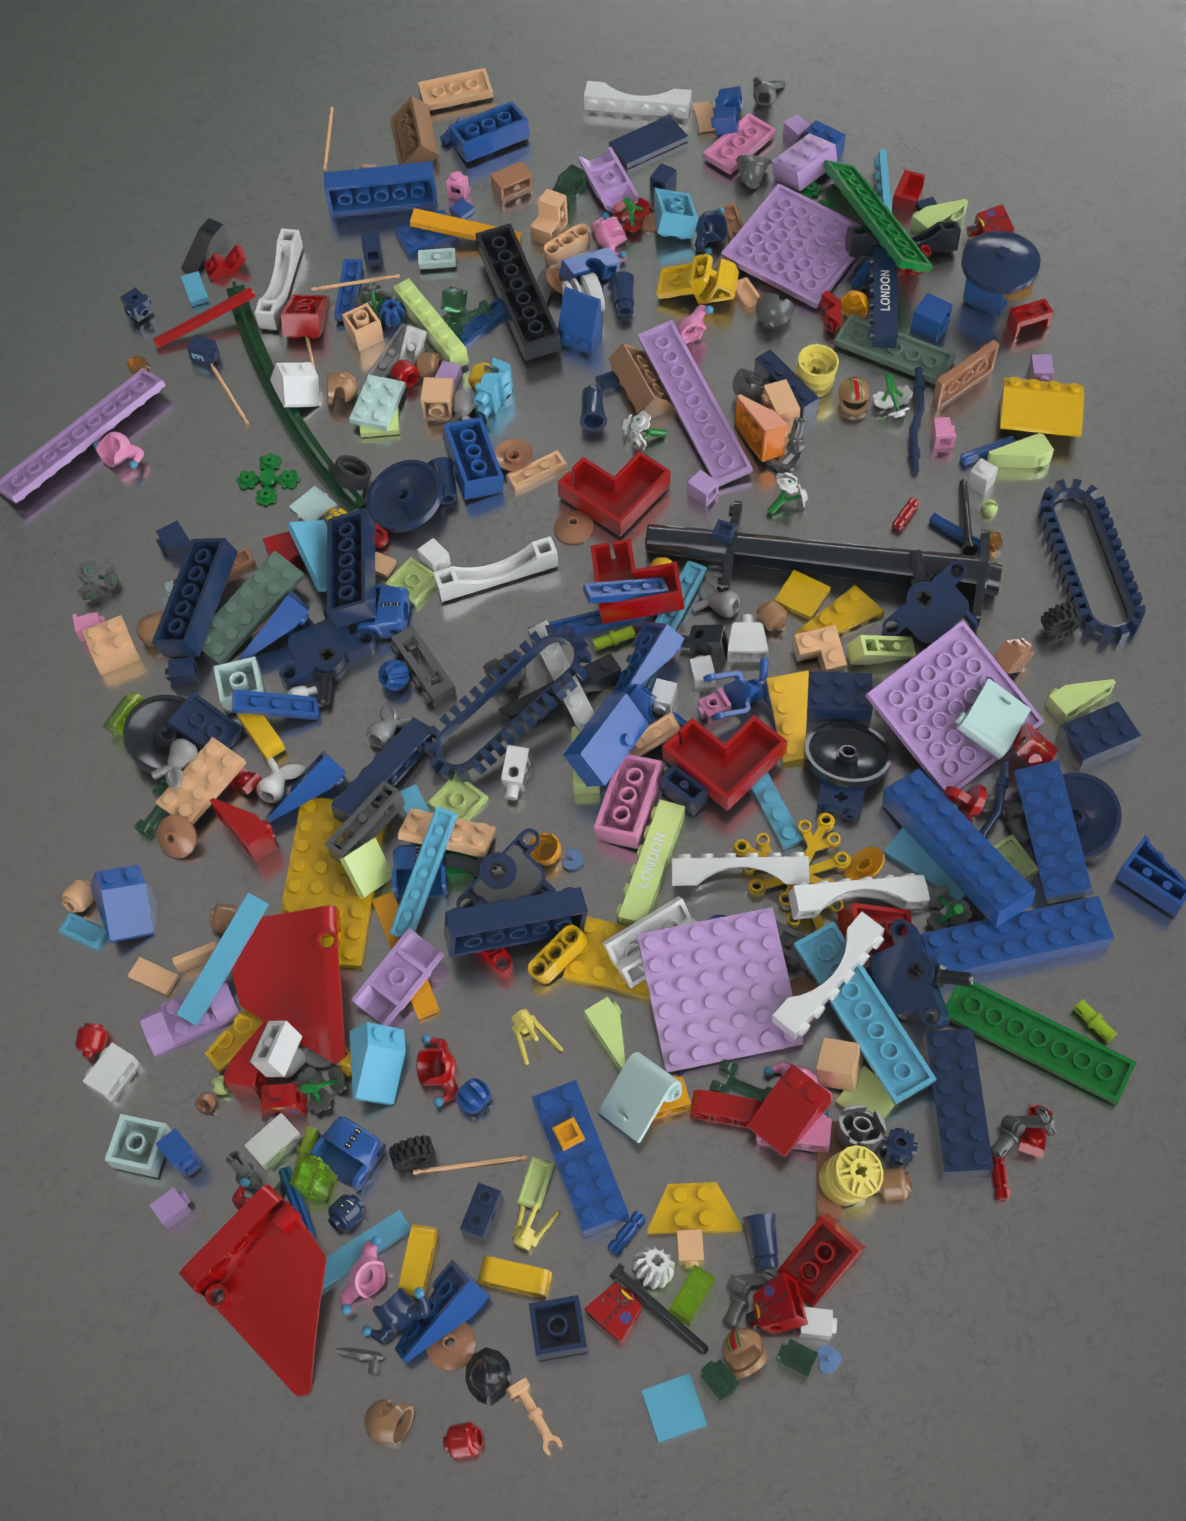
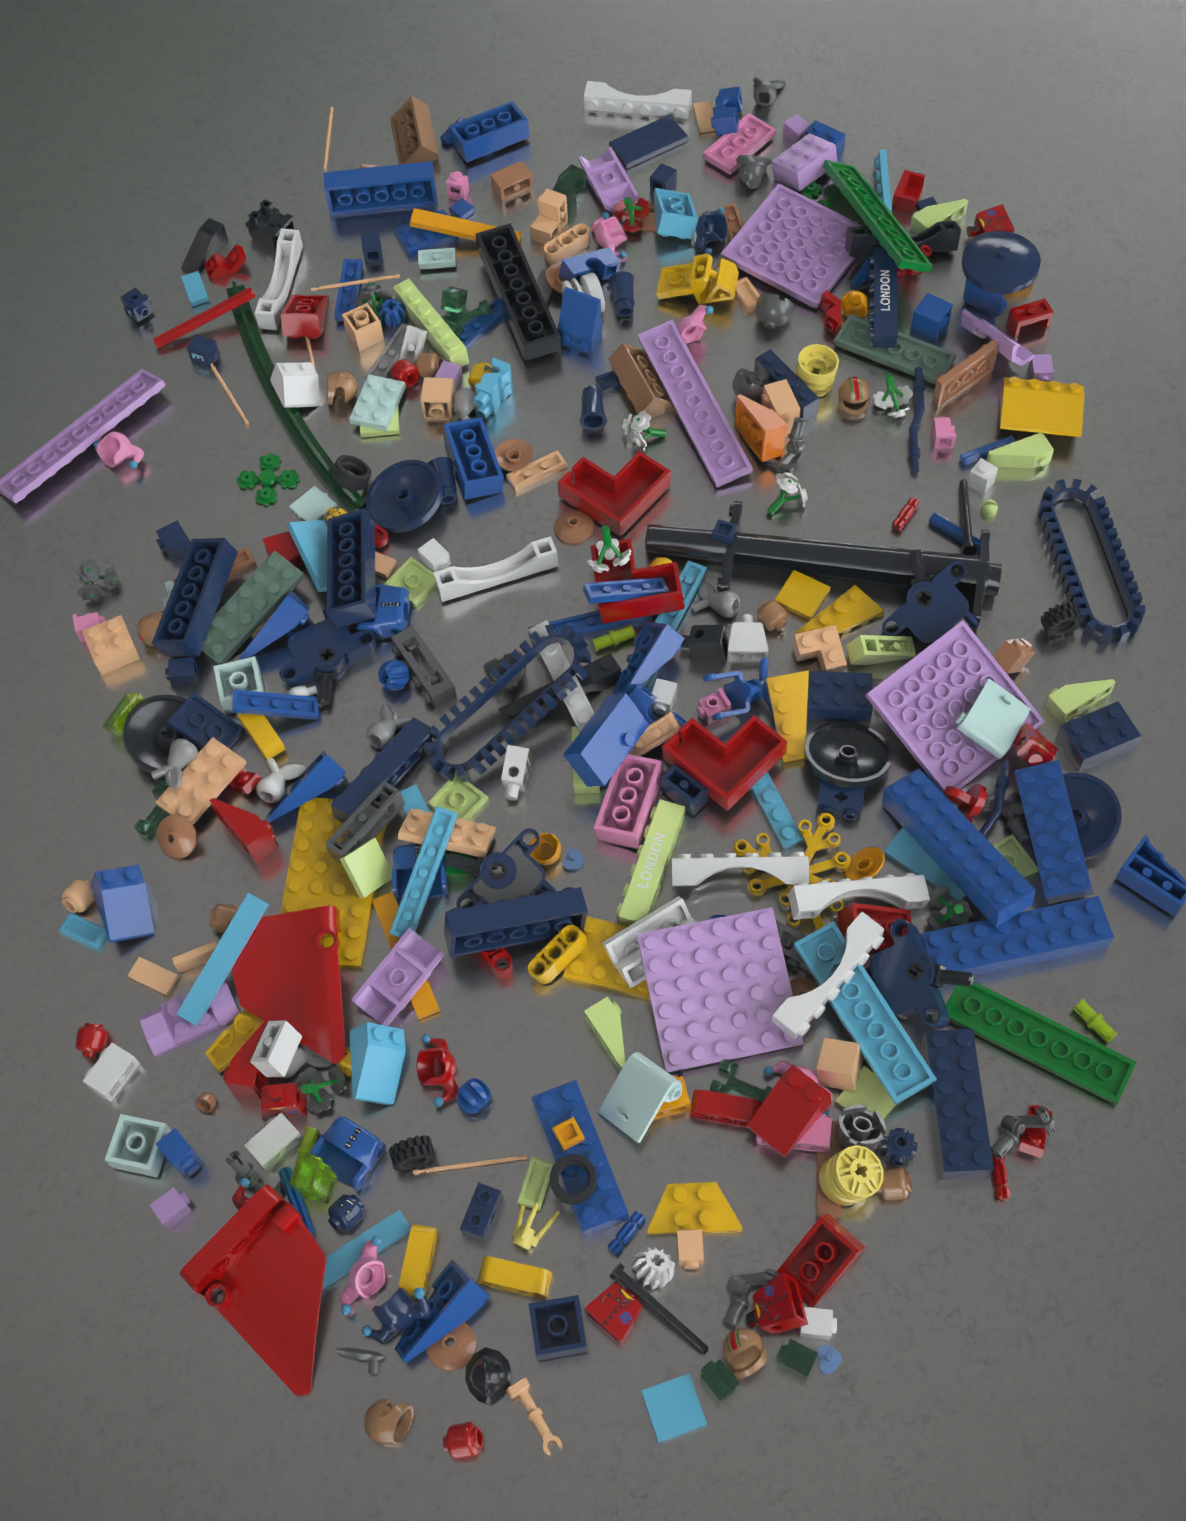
(136, 363): clear orange tile -> none
(220, 1086): yellowish green hinge -> none
(267, 223): none -> black hips
(455, 89): light nougat plate -> none
(525, 1023): light yellow plant -> none
(558, 1167): none -> black tyre
(608, 548): none -> white plant
(692, 1295): clear neon green brick -> none
(699, 667): white brick -> none
(702, 487): lavender brick -> none
(762, 1240): dark blue plant -> none
(995, 541): clear orange tile -> none
(1007, 346): none -> lavender piece

